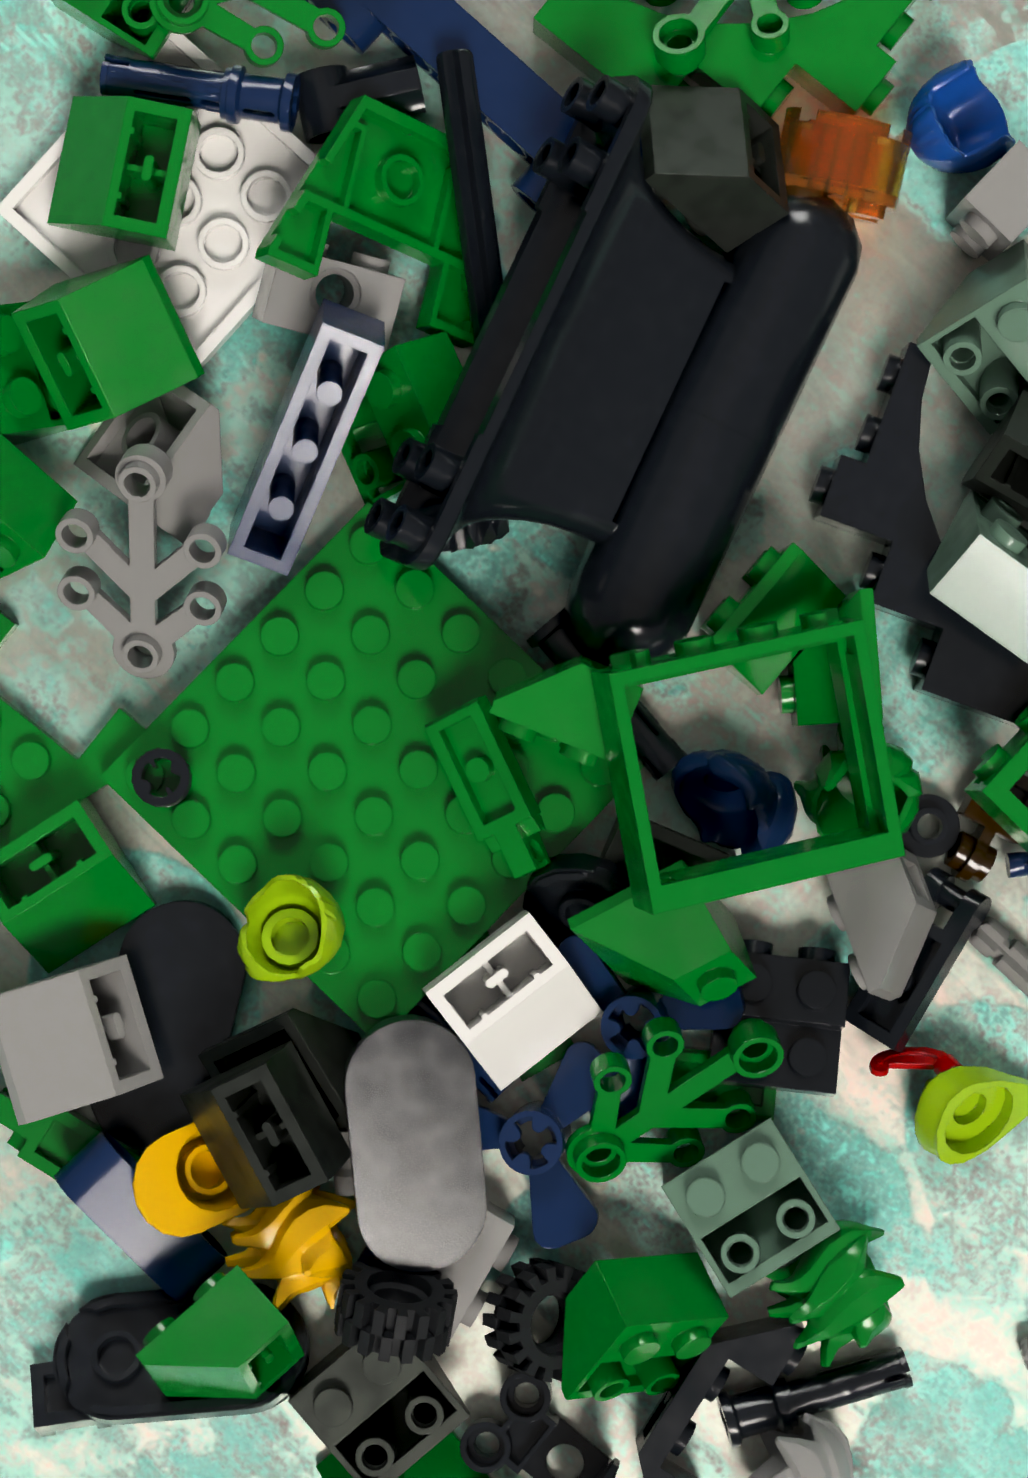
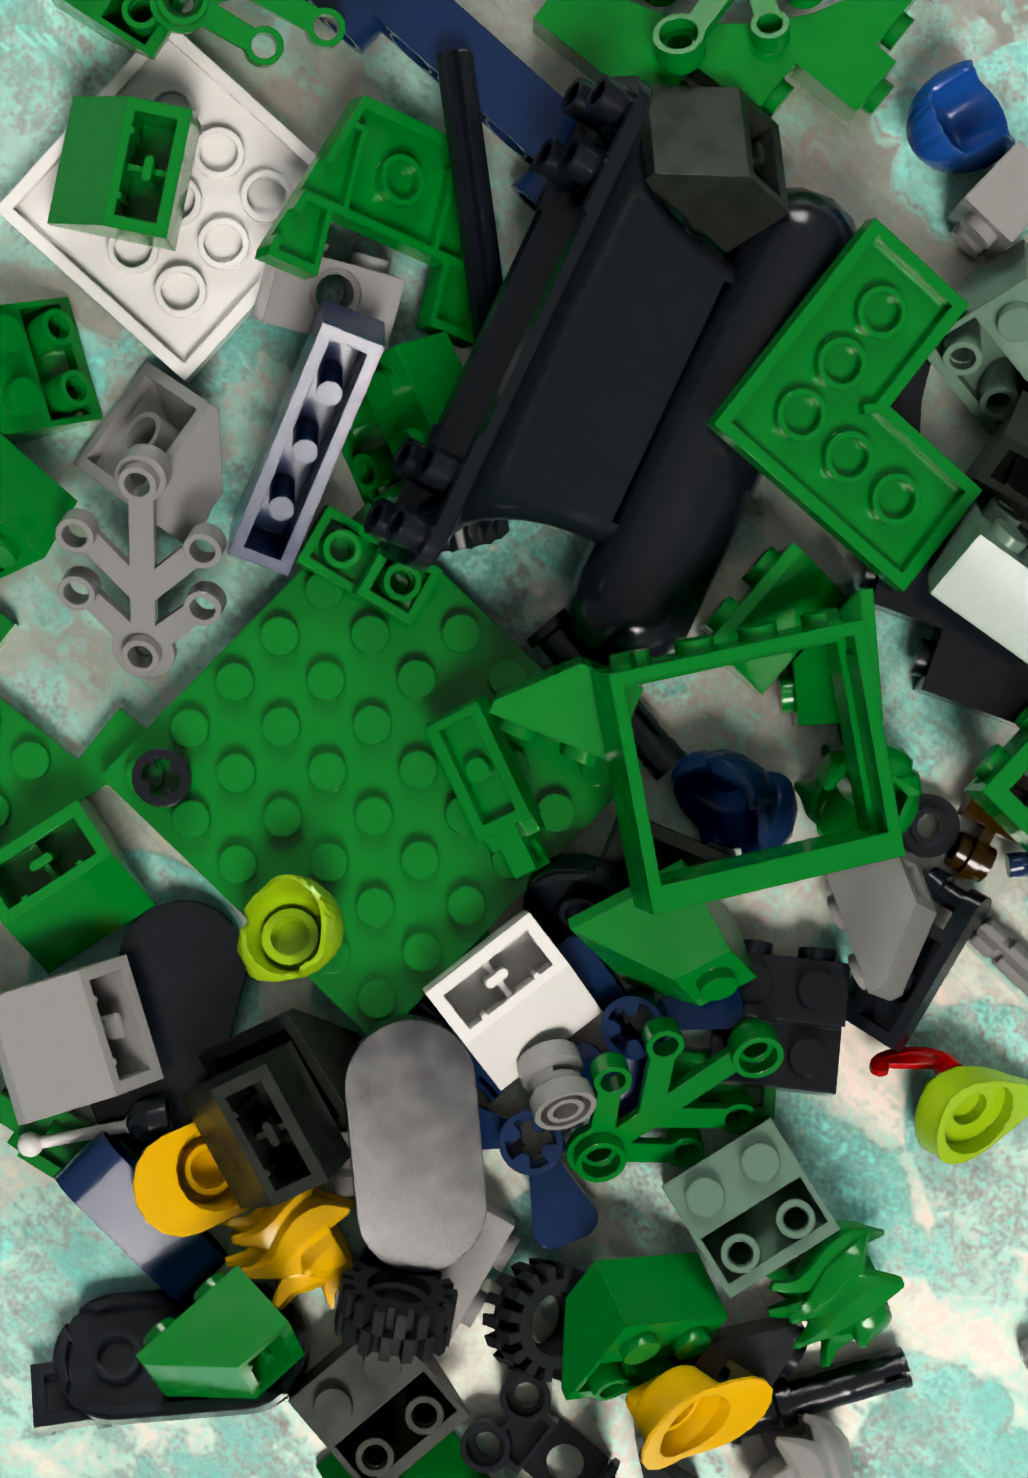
(107, 342): green slope -> none
(145, 1123): none -> hinge
(230, 93): dark blue pin -> none
(330, 88): black piece -> none
(352, 561): none -> green slope
(558, 1091): none -> light grey wheel
(692, 1413): none -> yellow piece
(821, 414): none -> green plate
(845, 161): clear orange brick -> none

